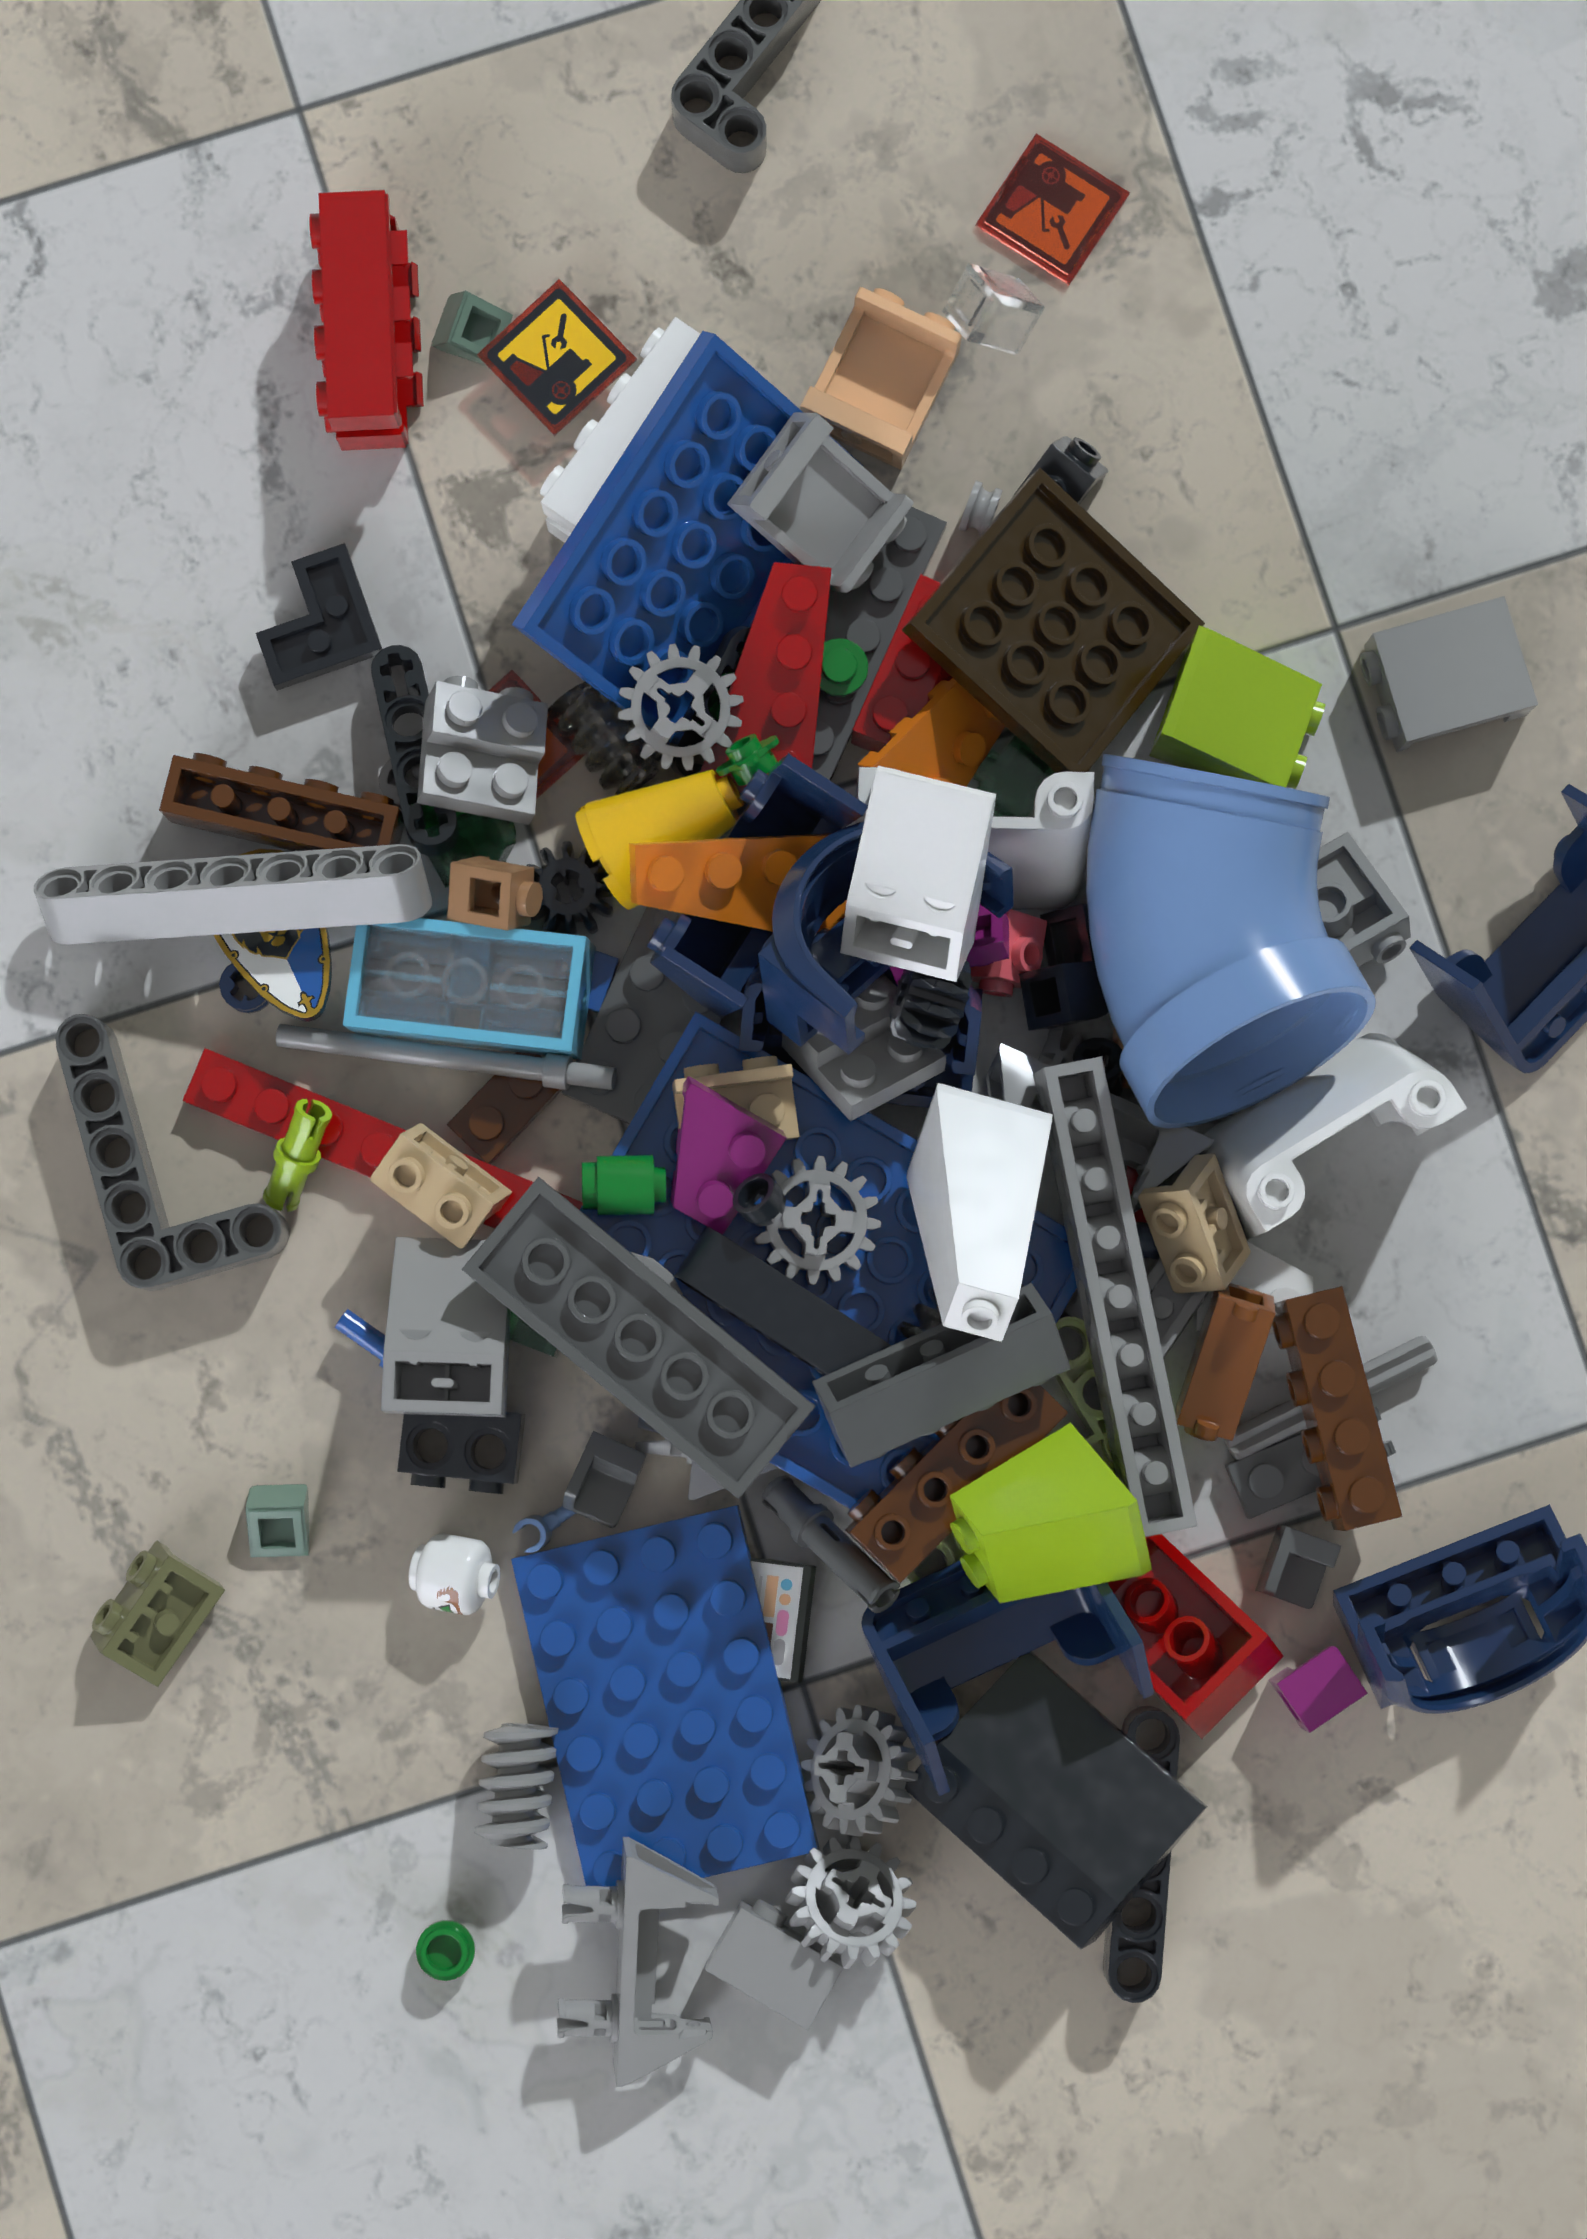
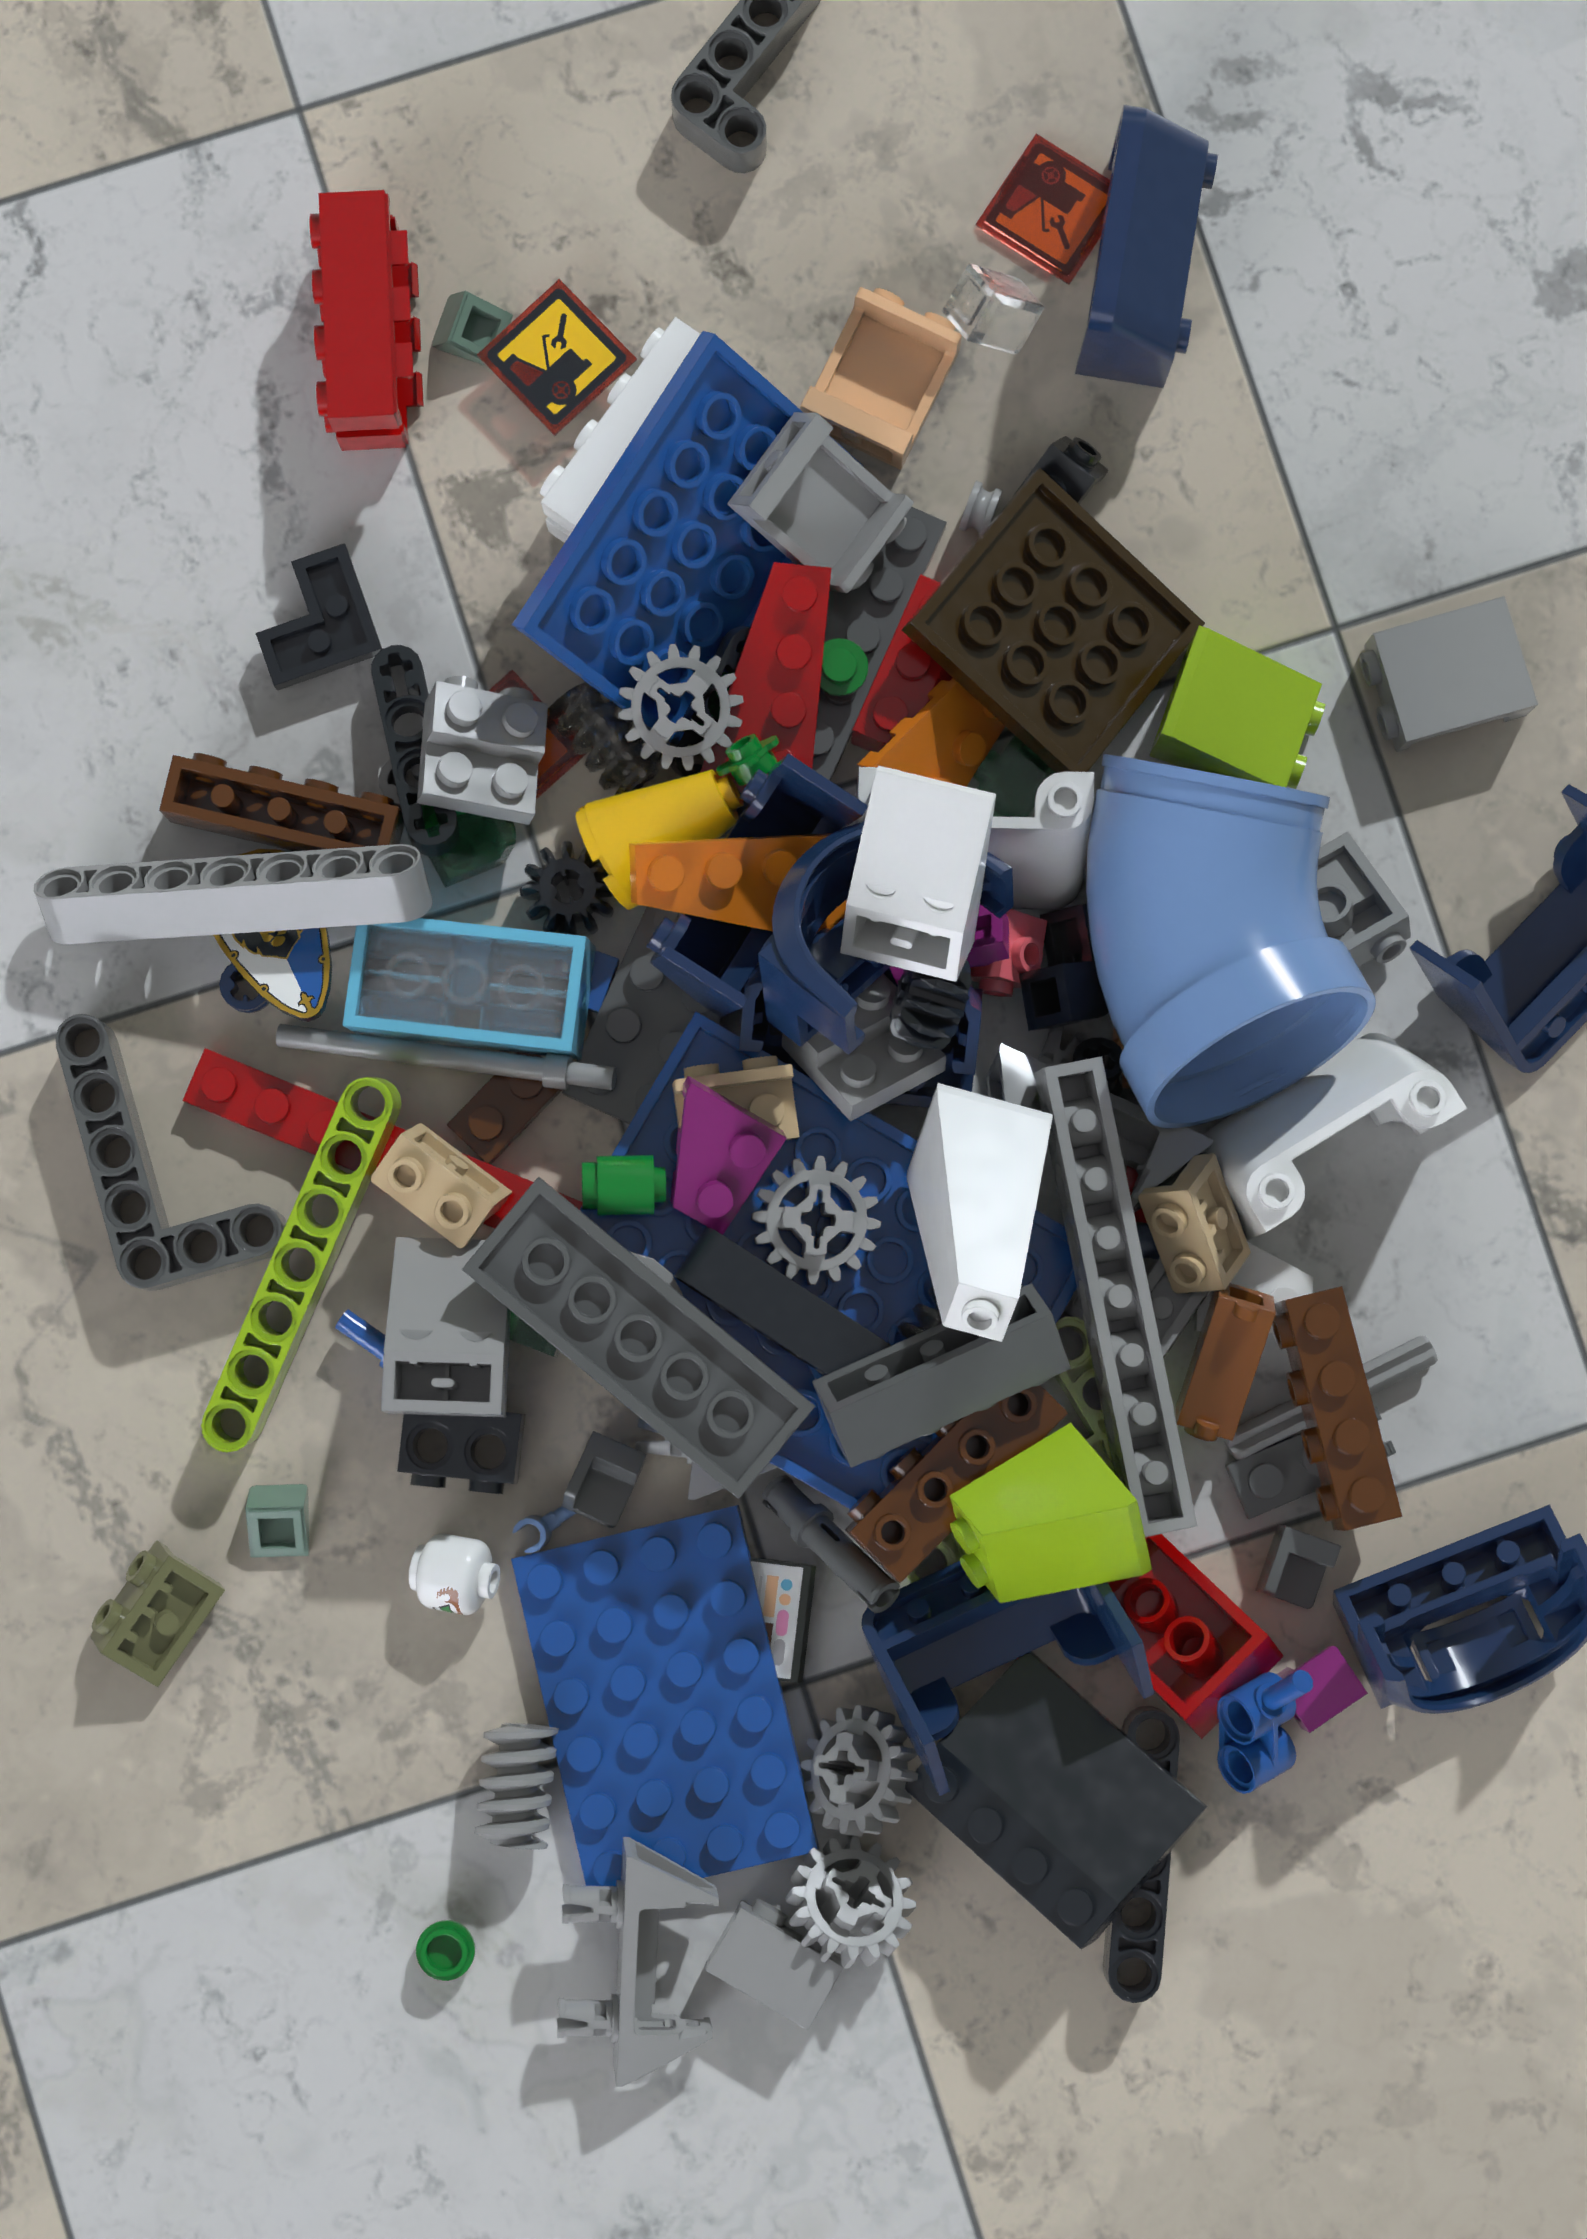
(281, 1284): none -> lime beam
(297, 1155): lime pin -> none
(492, 893): medium nougat brick -> none
(750, 1191): black hinge -> none
(1145, 250): none -> dark blue windscreen
(1250, 1729): none -> blue beam

